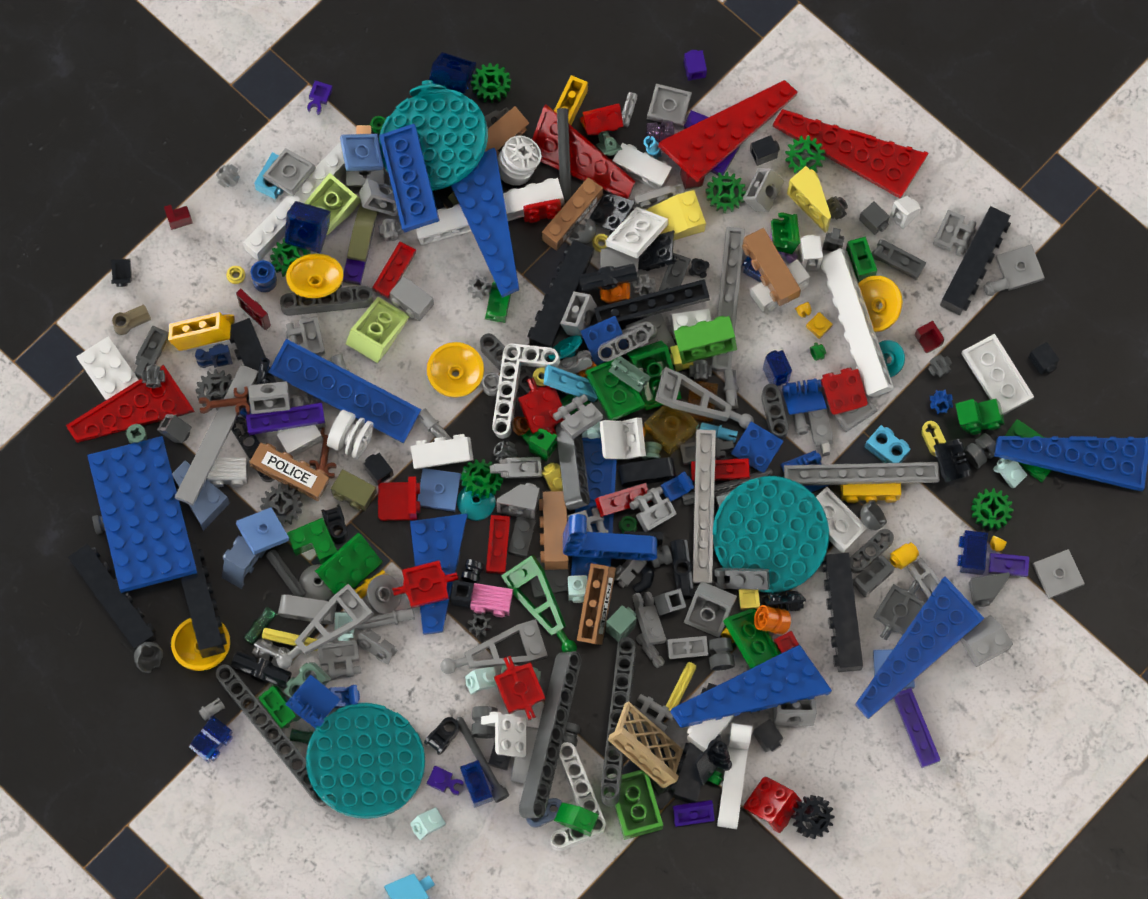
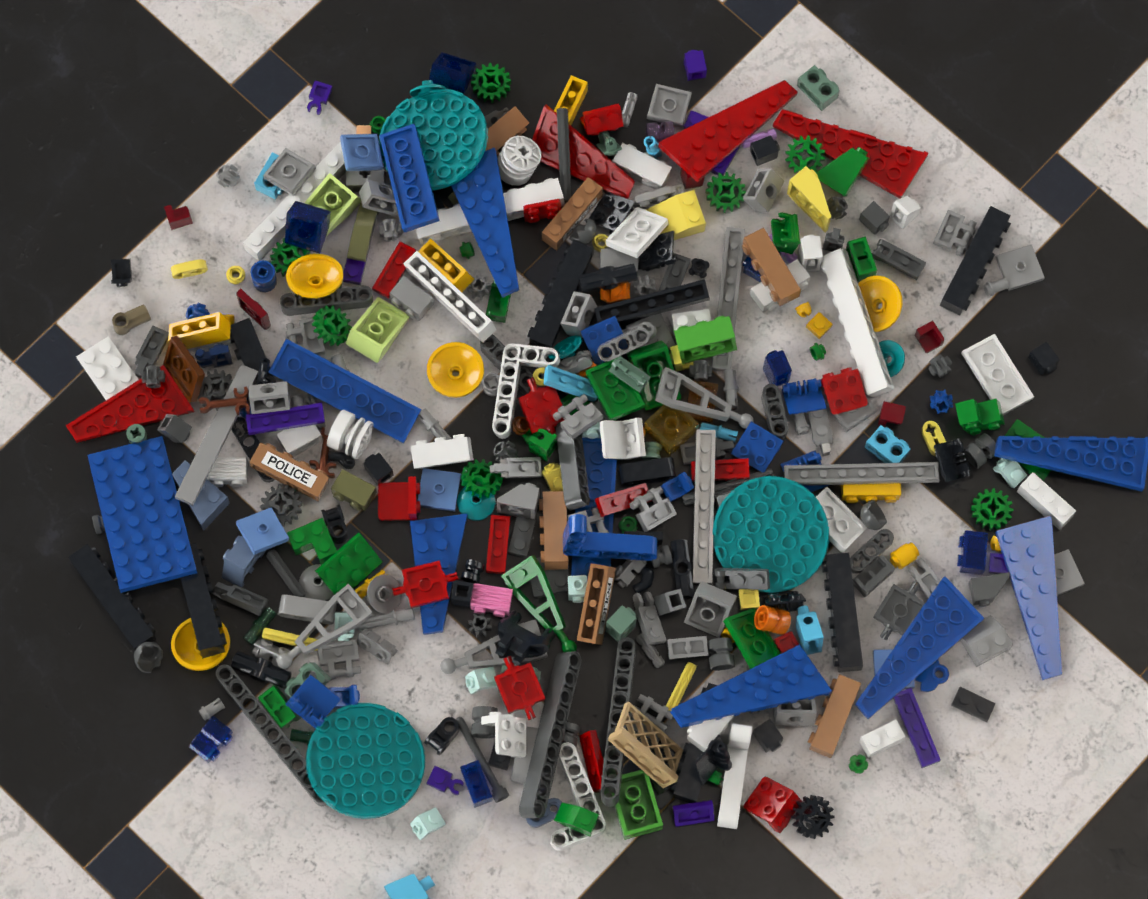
(184, 369): none -> reddish brown plate
(189, 269): none -> light yellow beam
(196, 311): none -> blue gear
(241, 597): none -> dark grey hinge
(331, 325): none -> green gear
(345, 460): none -> black arm
(446, 265): none -> yellow brick
(450, 296): none -> white brick
(467, 250): none -> green plate
(521, 640): none -> black connector
(593, 758): none -> red plate
(754, 137): none -> lavender axle
(809, 631): none -> medium azure torso
(814, 90): none -> sand green brick
(835, 715): none -> medium nougat brick
(844, 170): none -> green slope
(853, 764): none -> green plate
(882, 739): none -> white brick
(891, 413): none -> dark red panel
(929, 678): none -> blue plate
(973, 704): none -> black plate
(1031, 566): none -> wing
(1046, 500): none -> white brick

